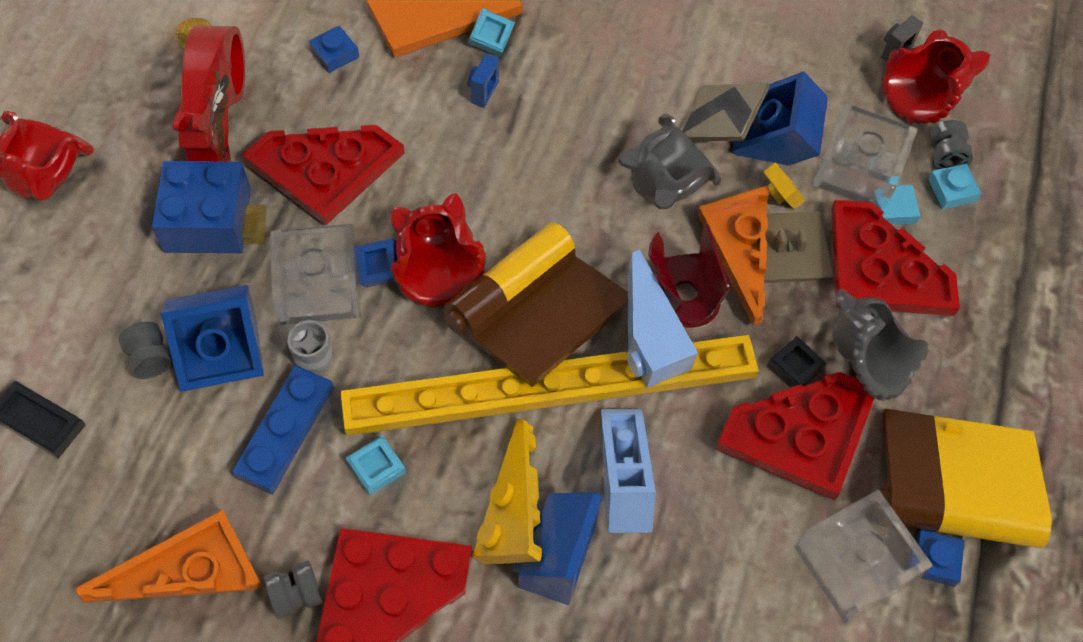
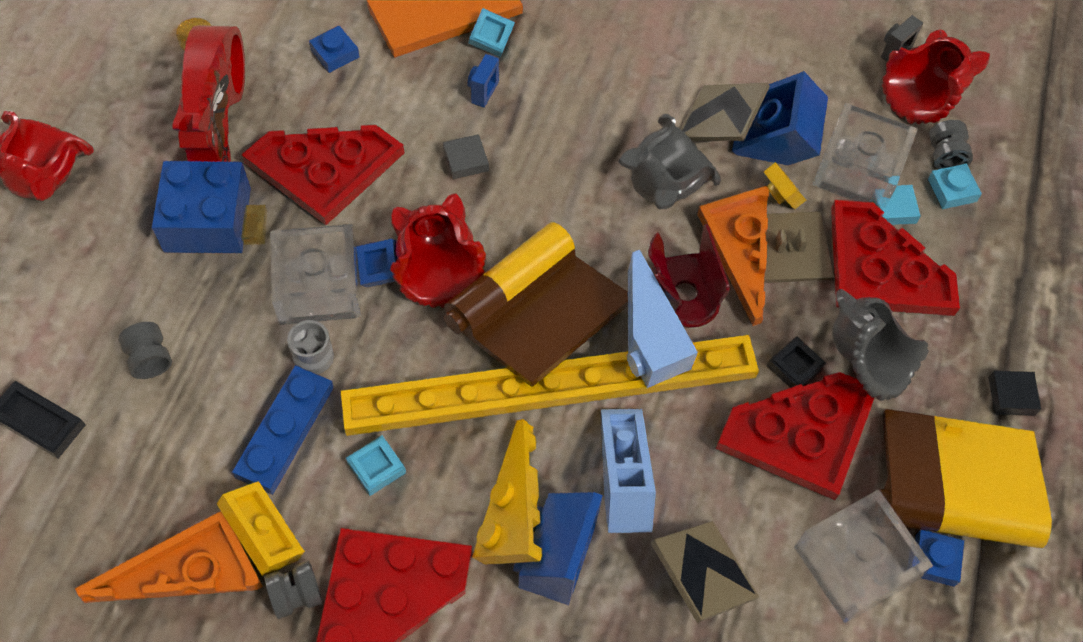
(213, 337): blue slope -> none
(260, 528): none -> yellow plate
(465, 156): none -> dark grey tile
(704, 571): none -> dark tan piece
(1014, 393): none -> black tile

